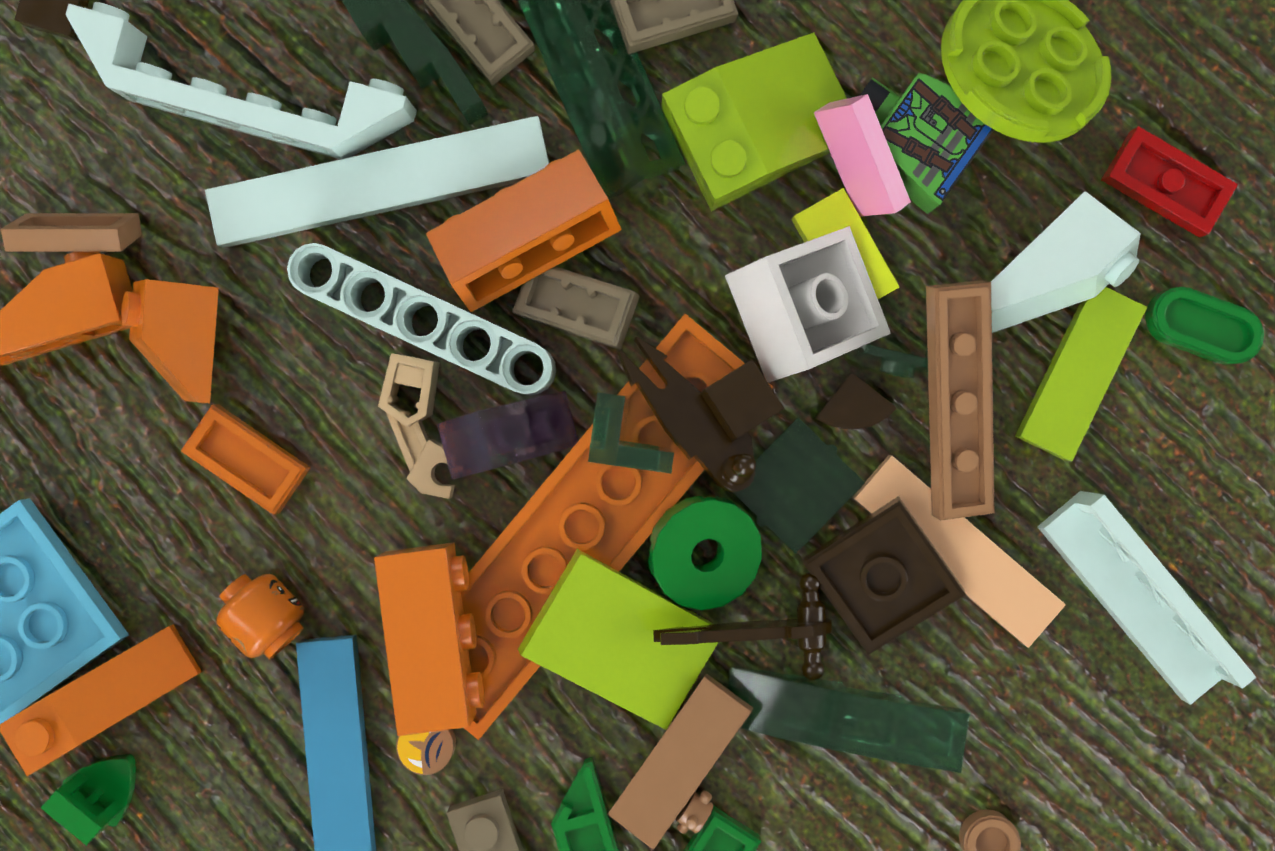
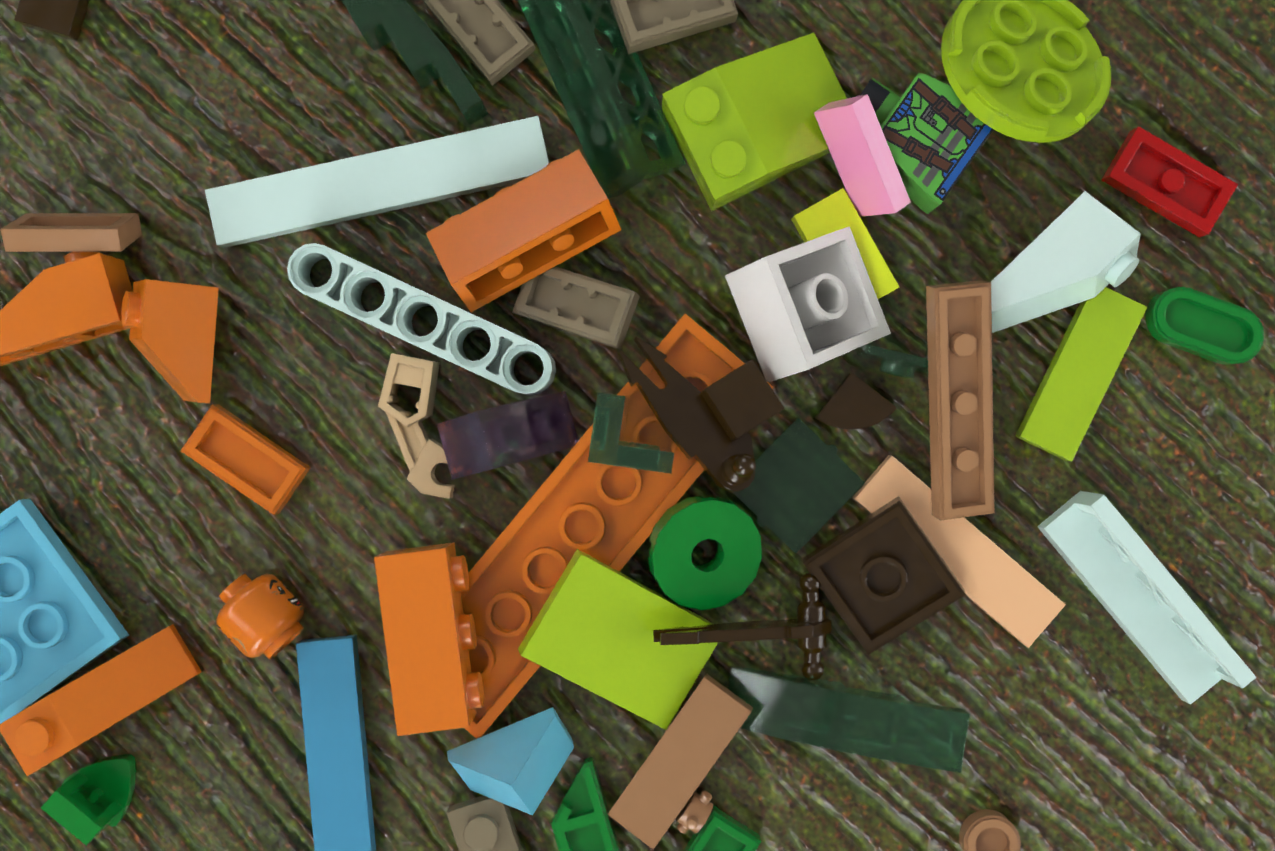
(117, 50): light aqua slope -> none
(427, 751): tile -> none
(515, 761): none -> medium azure slope

